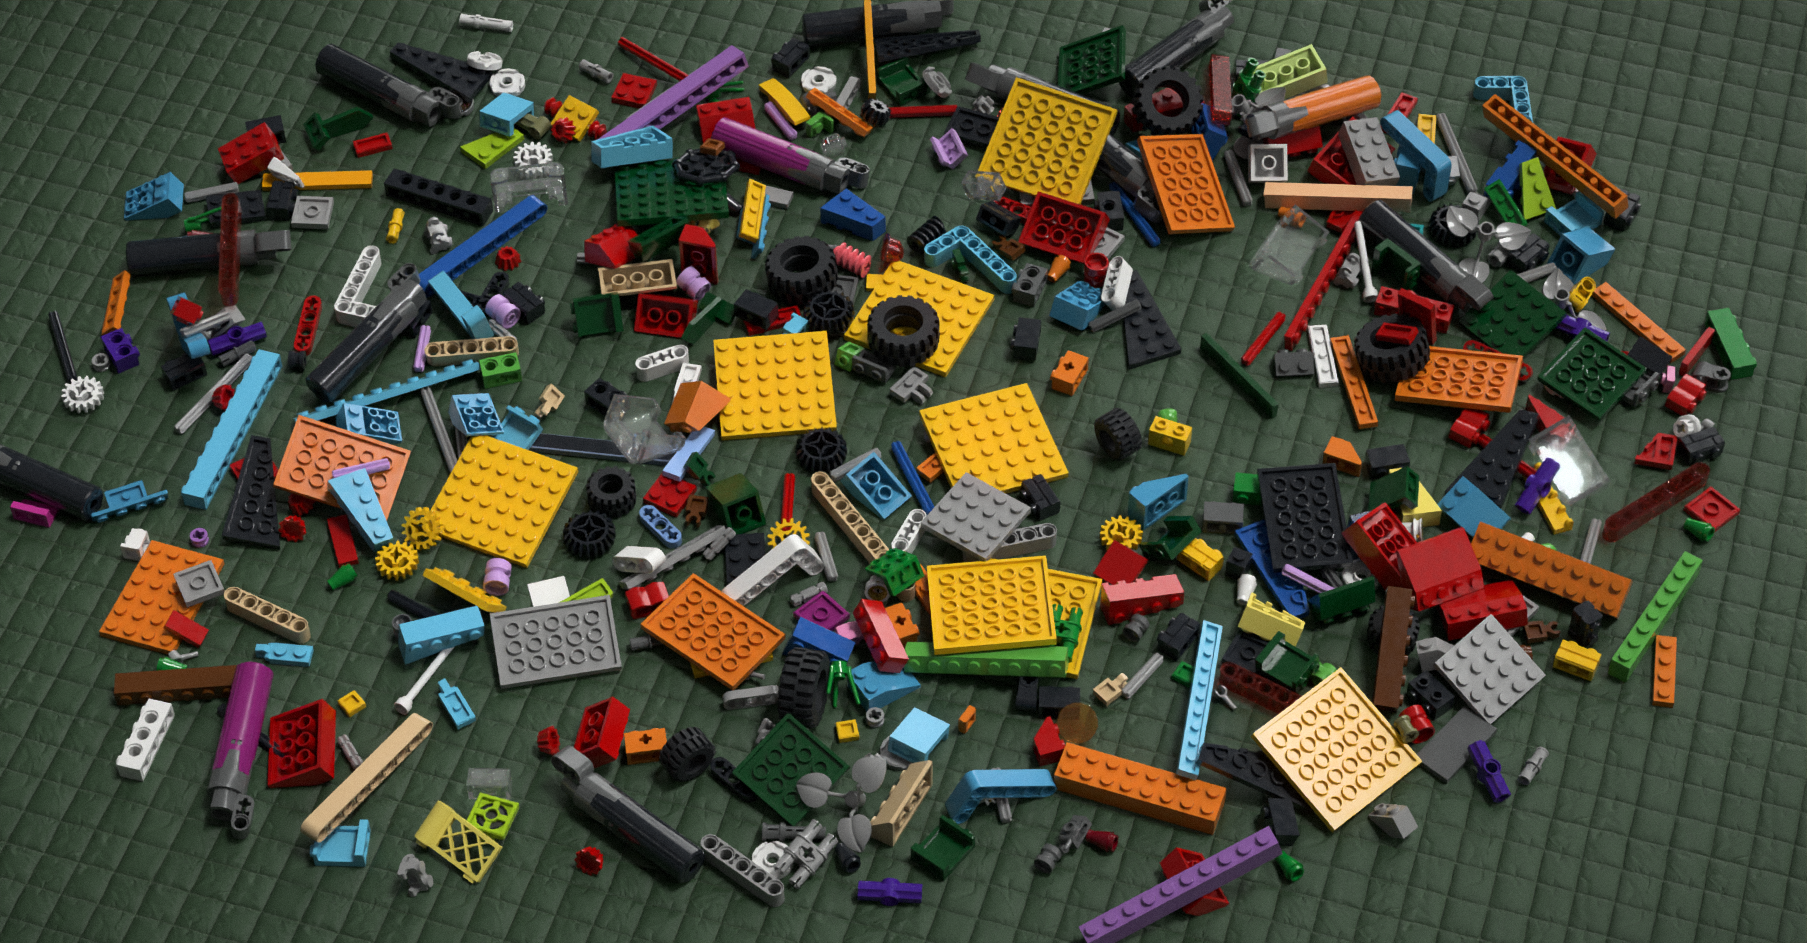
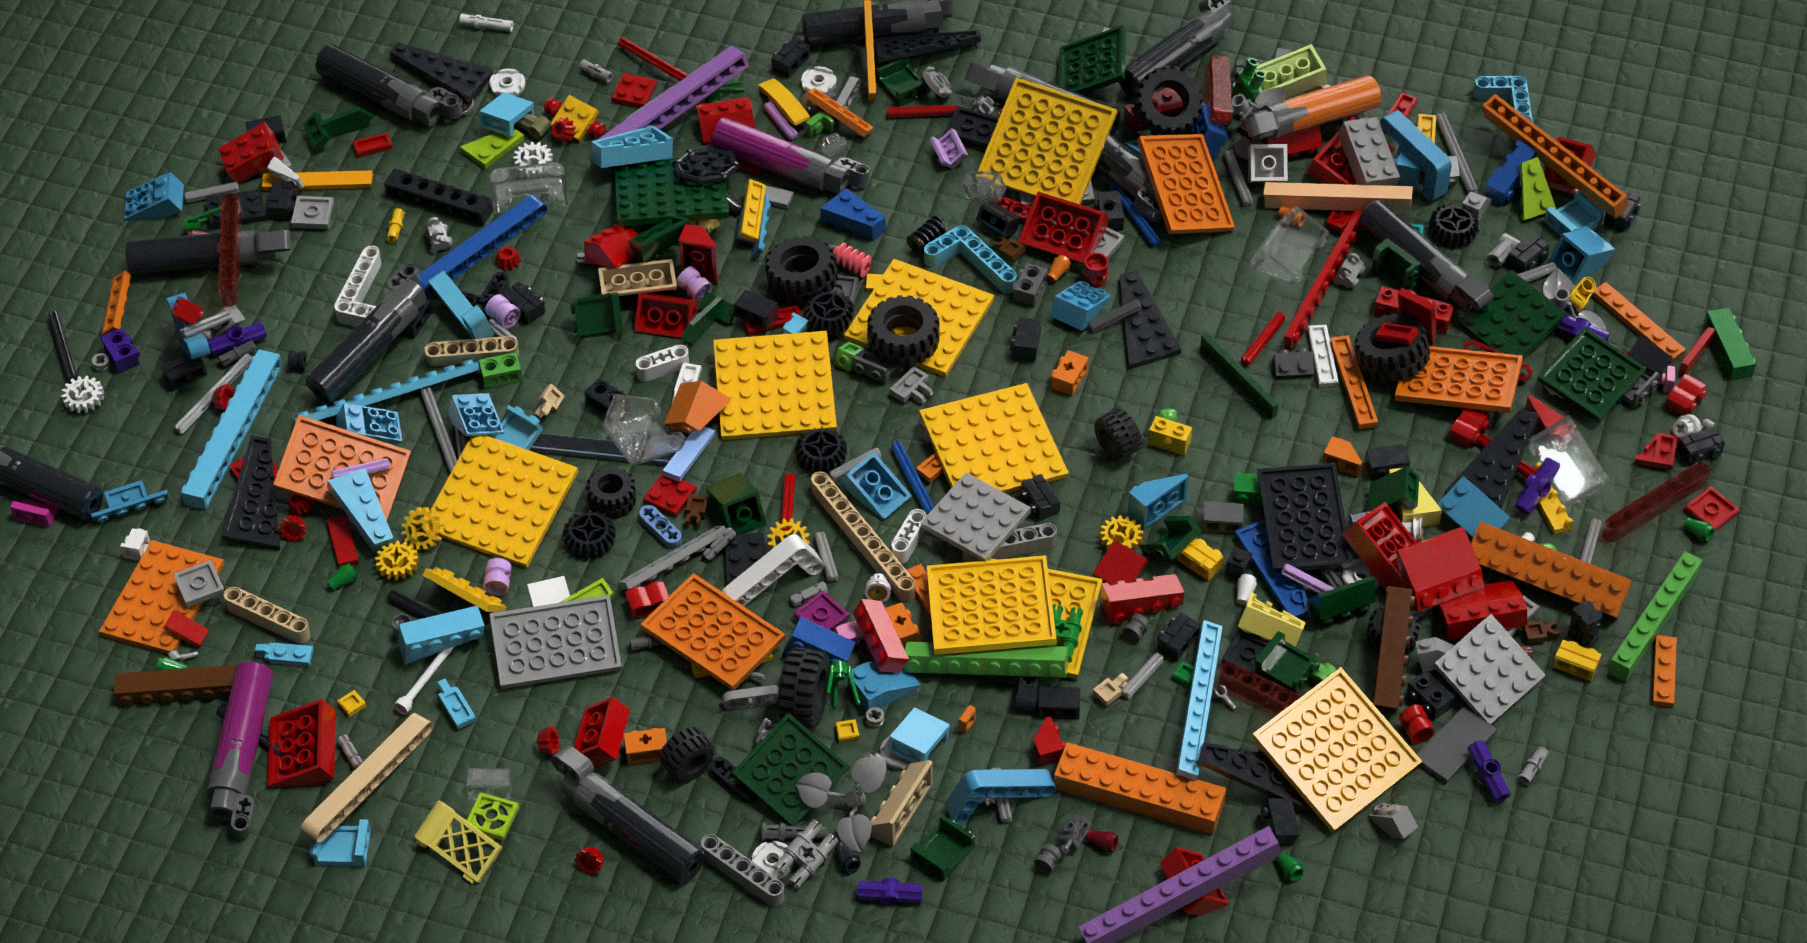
(152, 727): white brick -> none
(196, 542): medium lavender bush -> none
(308, 325): red beam -> none
(415, 871): light grey piece -> none
(423, 340): lavender axle -> none
(485, 62): white tile -> none
(638, 559): white beam -> none
(697, 468): dark green plate -> none
(712, 147): dark orange tile -> none
(875, 112): black gear -> none
(890, 251): clear red piece -> none
(897, 569): green bracket -> none
(957, 262): dark green plate -> none
(1077, 722): clear orange tile -> none
(1116, 283): white beam -> none
(1370, 293): white piece -> none
(1406, 729): olive bush -> none
(1462, 221): light grey plant -> none
(1504, 203): green tile -> none
(1711, 376): dark grey piece -> none

